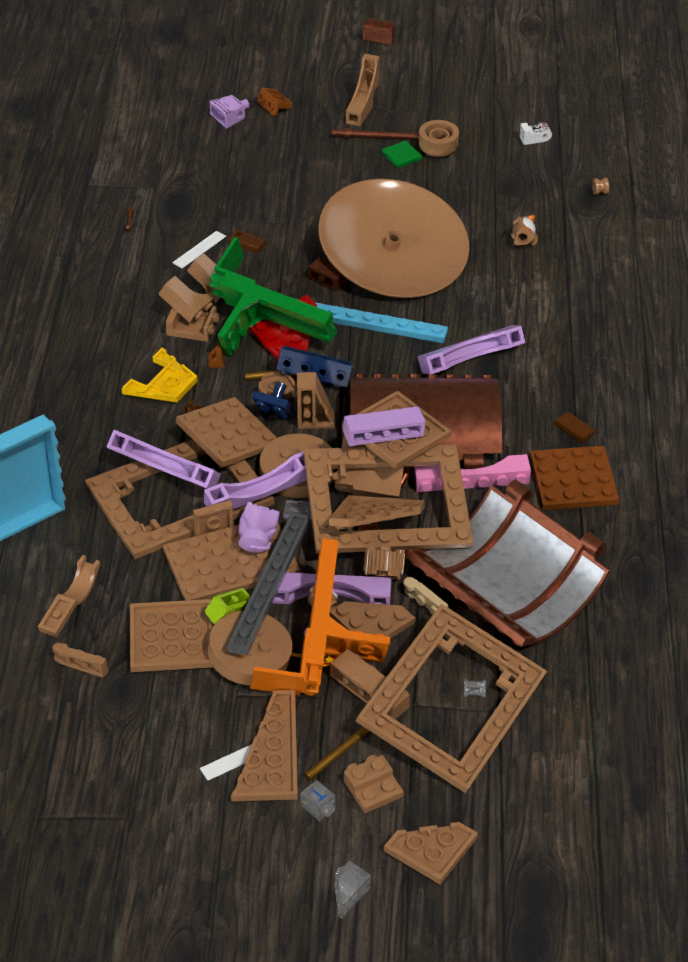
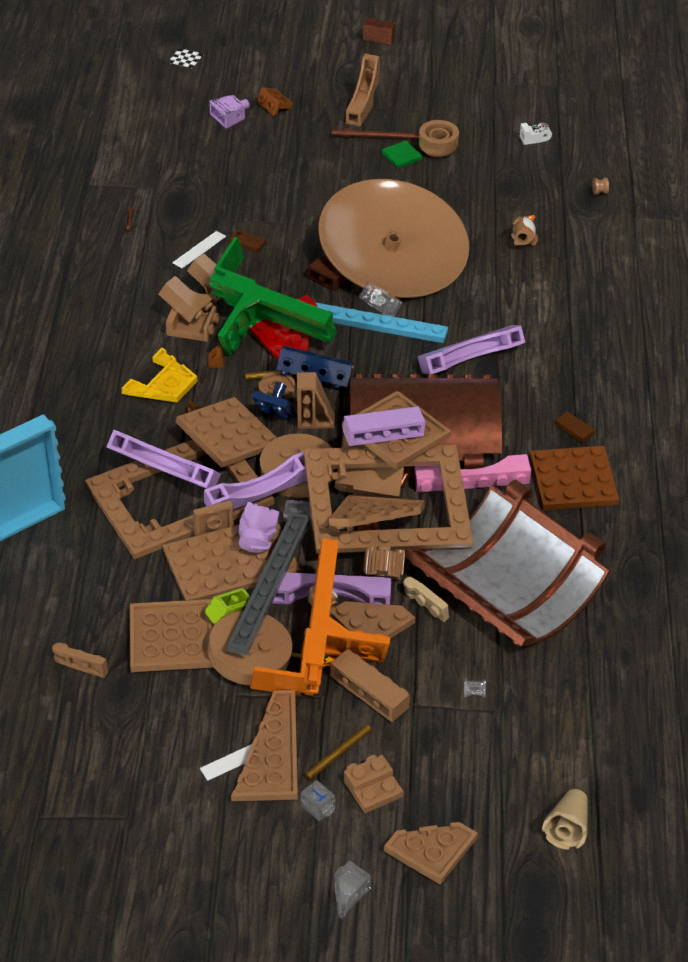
(65, 603): medium nougat piece -> none
(185, 58): none -> sticker
(380, 300): none -> clear slope
(456, 630): medium nougat plate -> none
(568, 821): none -> tan cone

